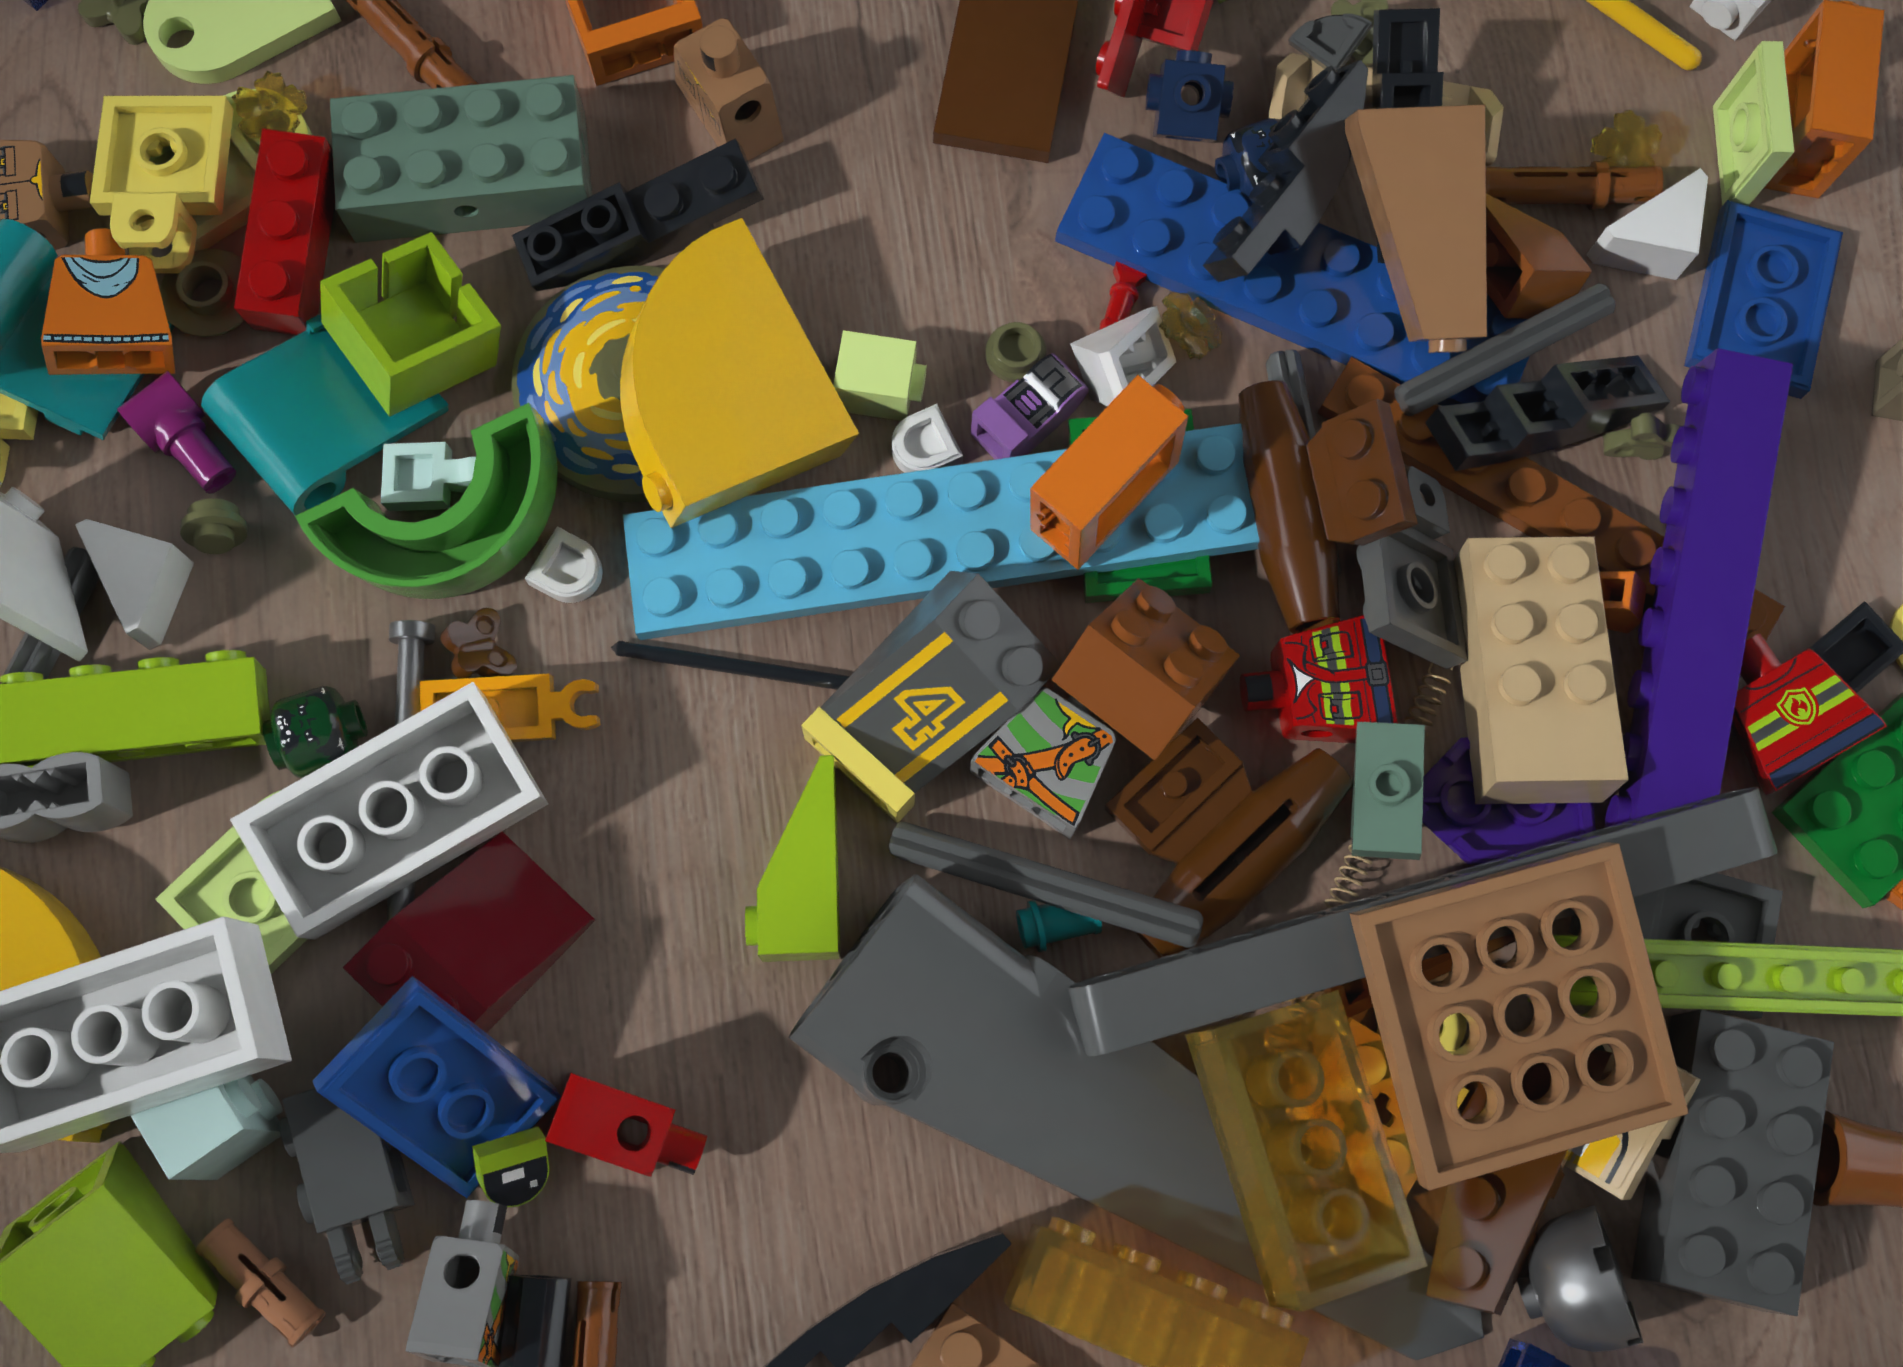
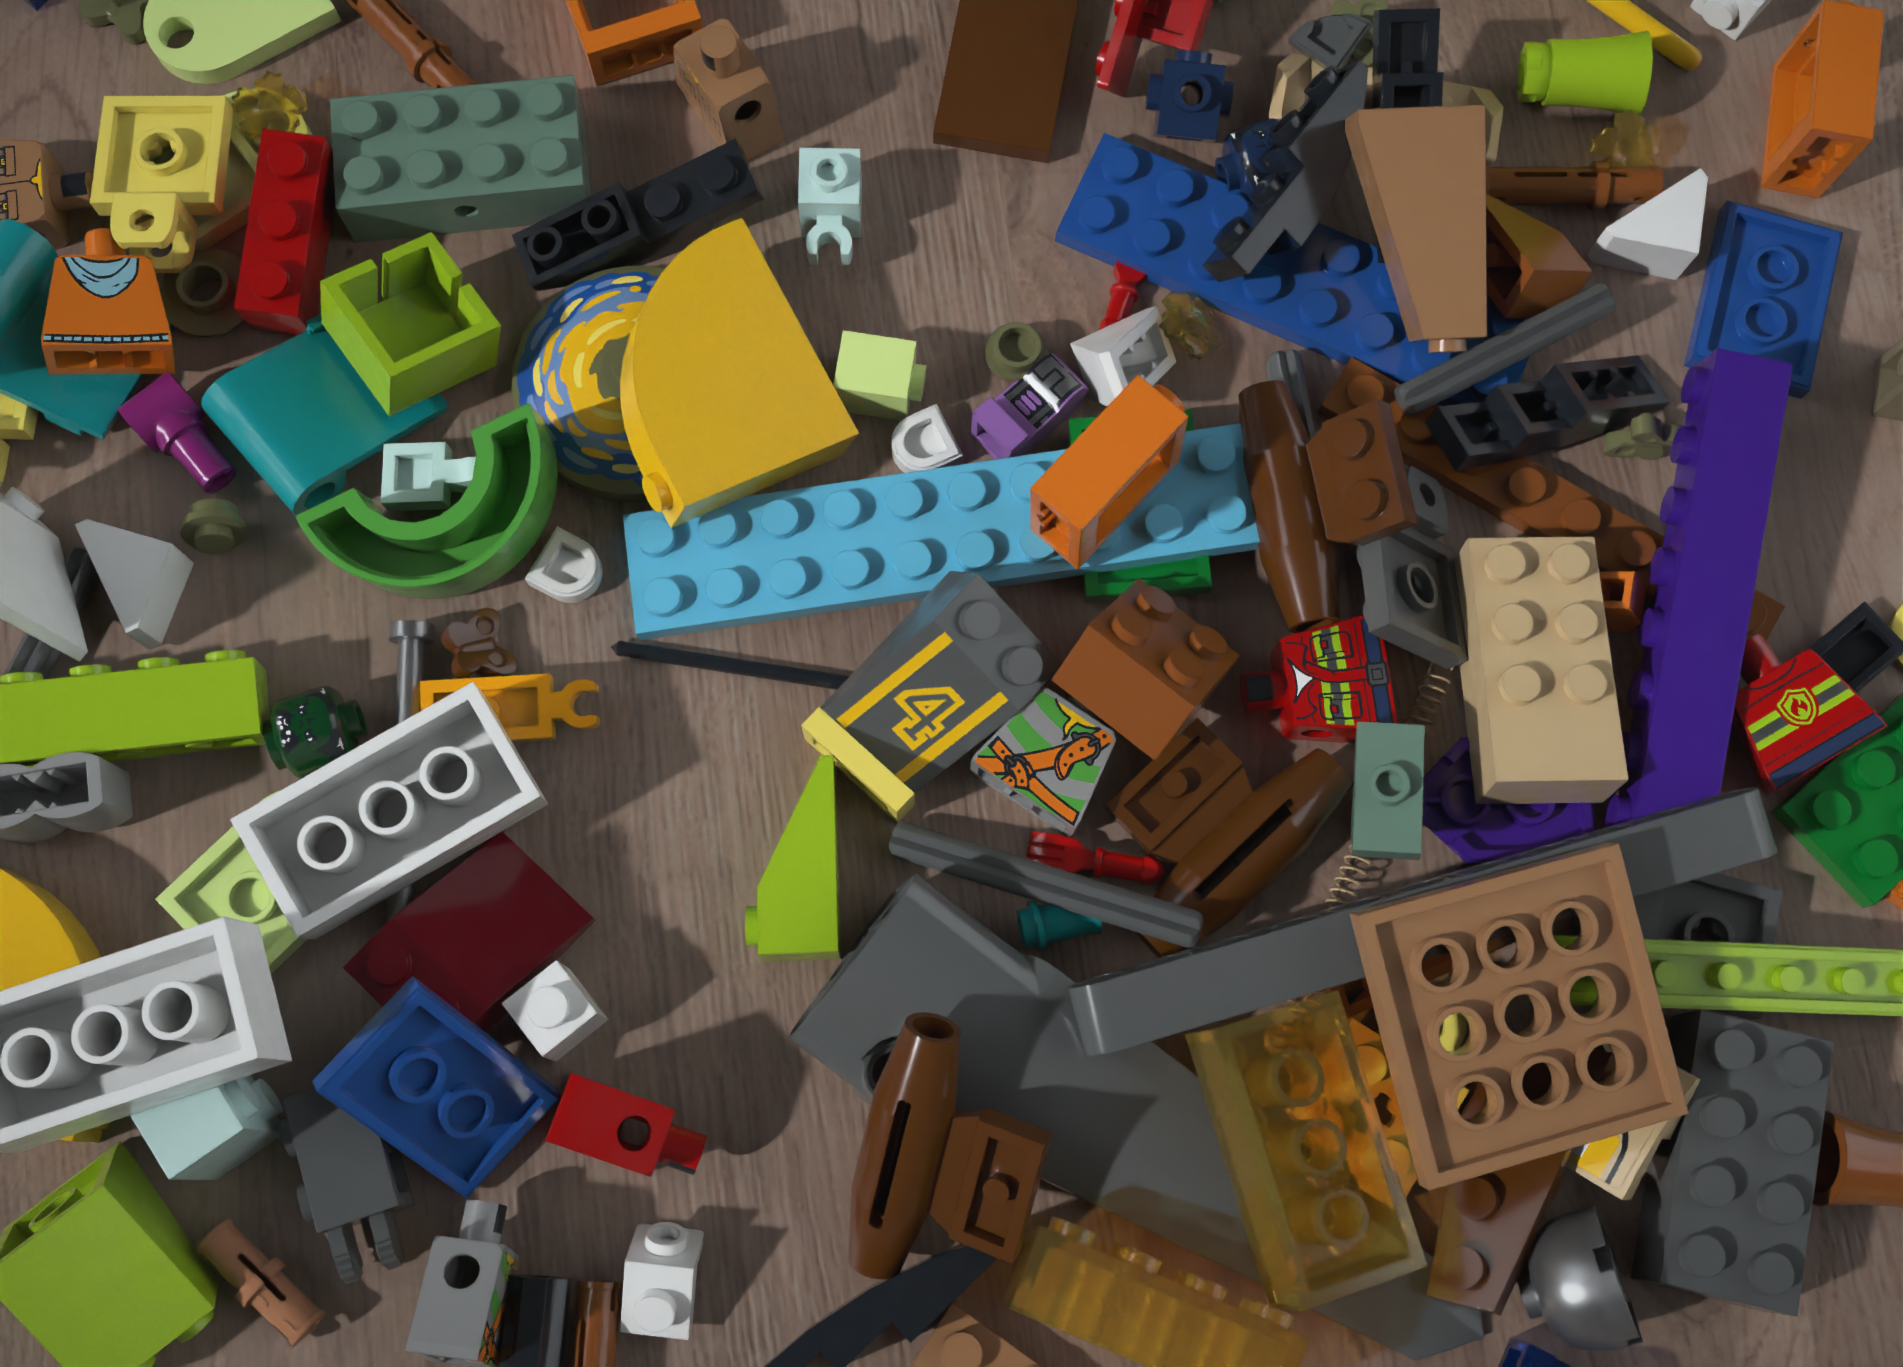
(512, 1167): tile -> none
(555, 1011): none -> white brick
(661, 1280): none -> white bracket
(830, 199): none -> light aqua brick
(923, 1157): none -> reddish brown plate
(1071, 856): none -> red piece
(1587, 72): none -> lime plant
(1753, 125): yellowish green tile -> none

